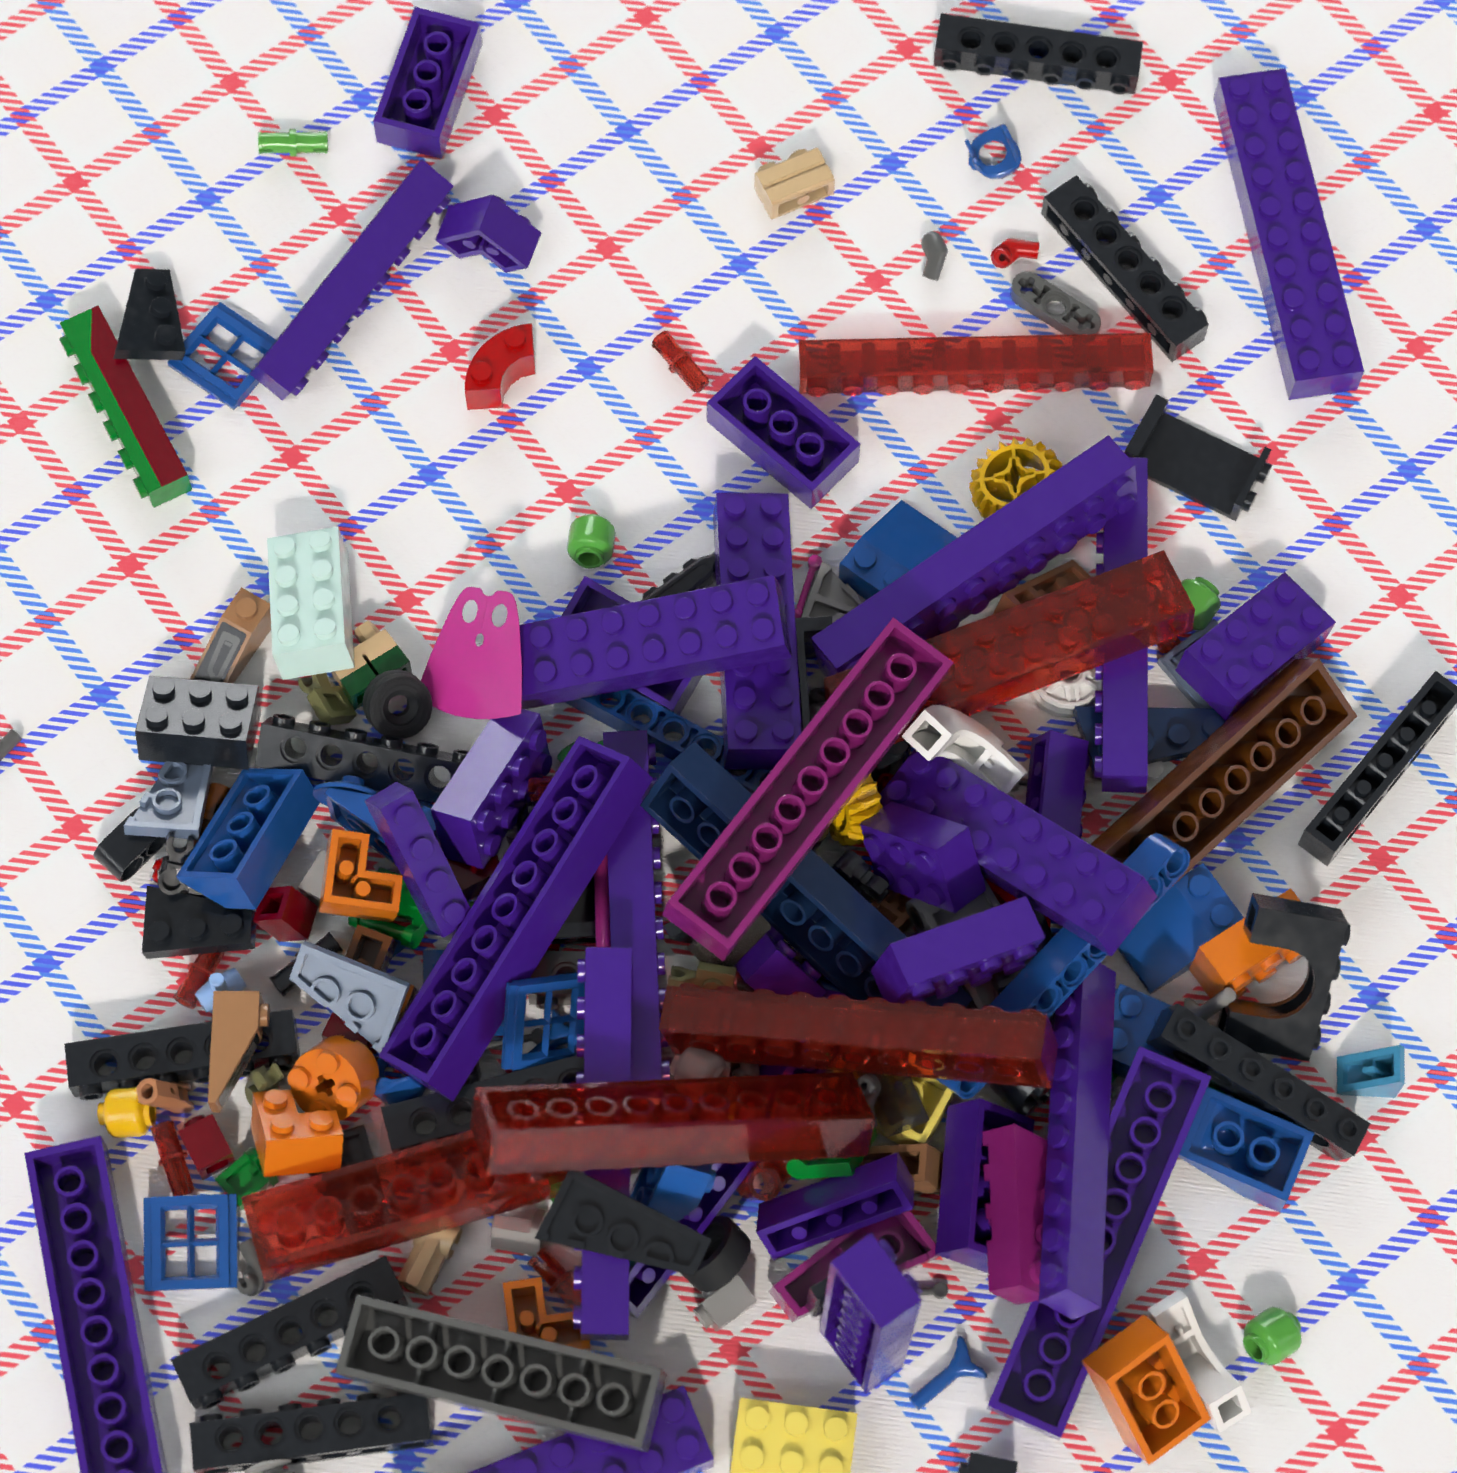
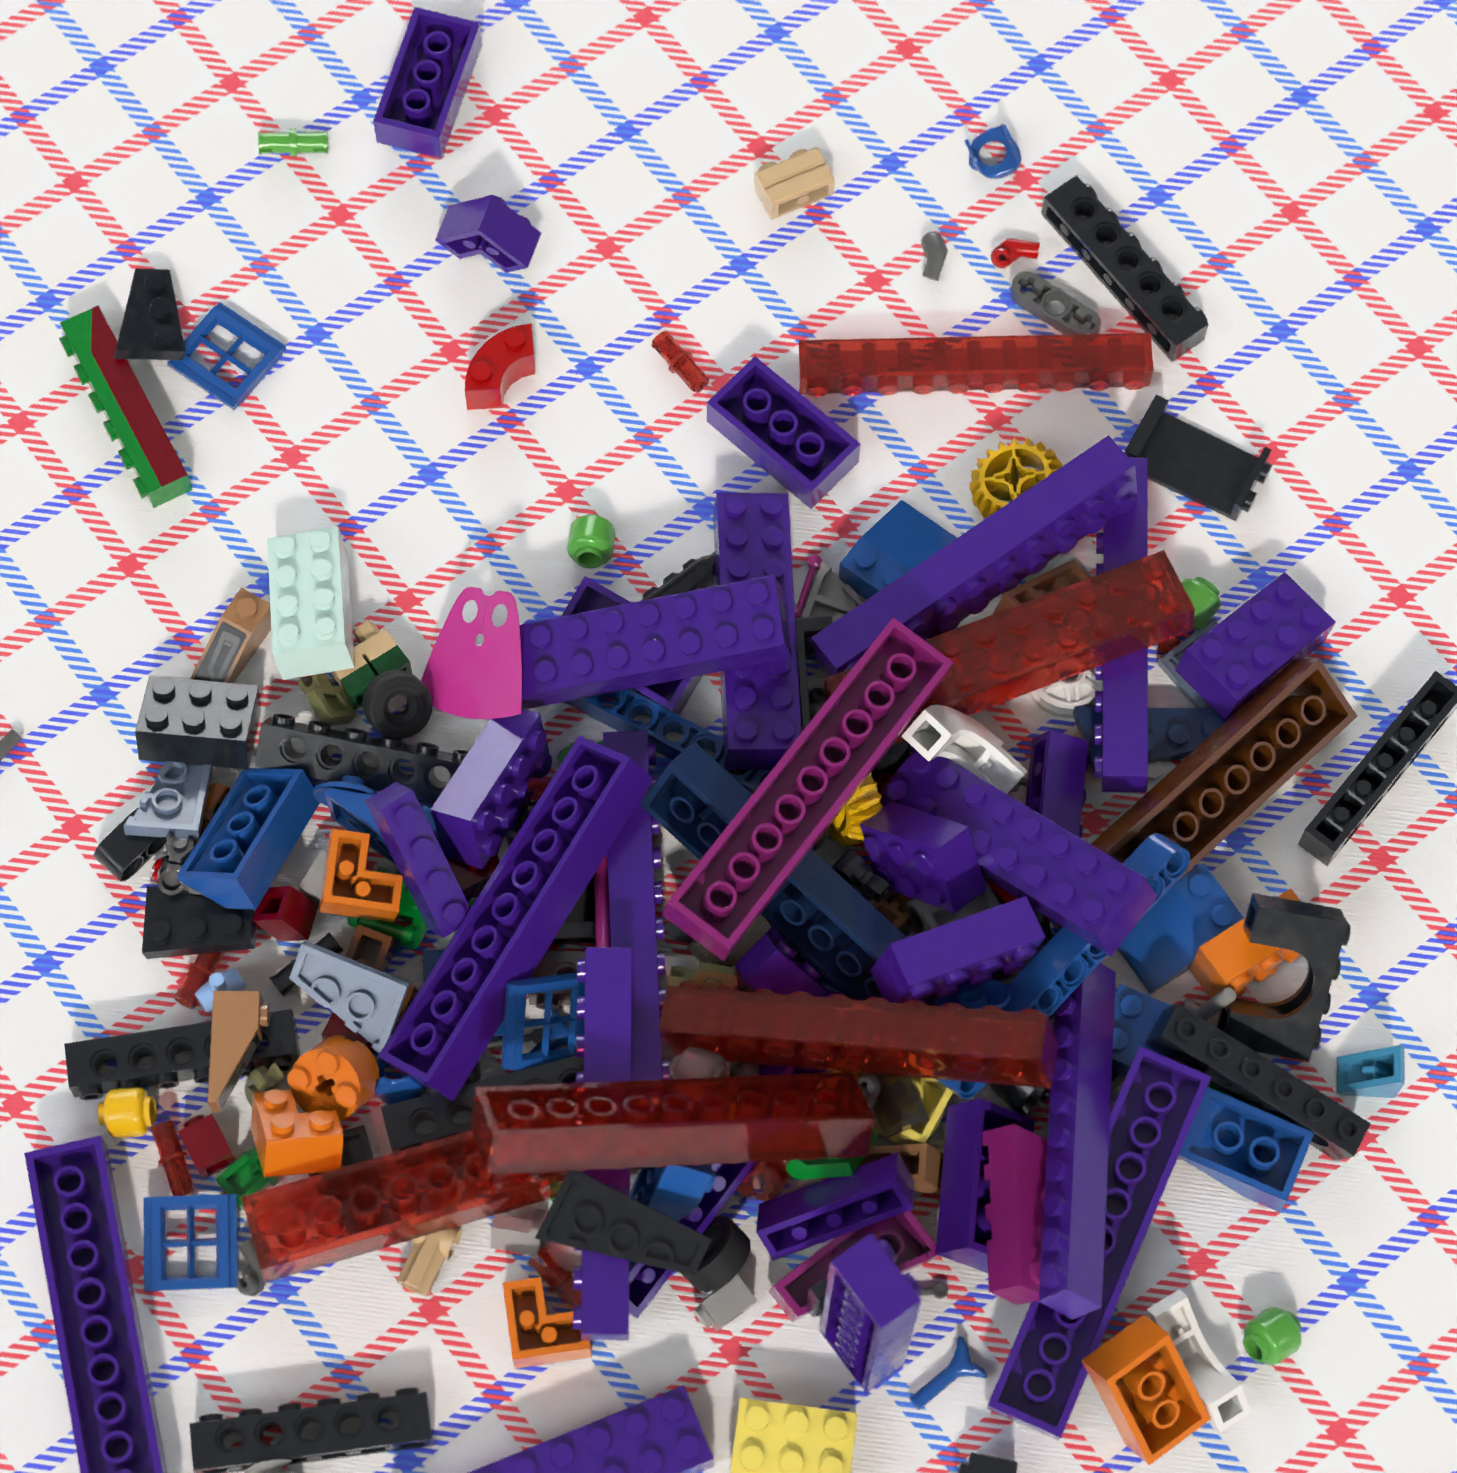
(165, 1095): nougat bar -> none
(267, 1330): black brick -> none
(351, 281): dark purple brick -> none
(502, 1373): dark grey brick -> none
(987, 994): none -> blue dish
(1053, 45): black brick -> none
(1288, 234): dark purple brick -> none

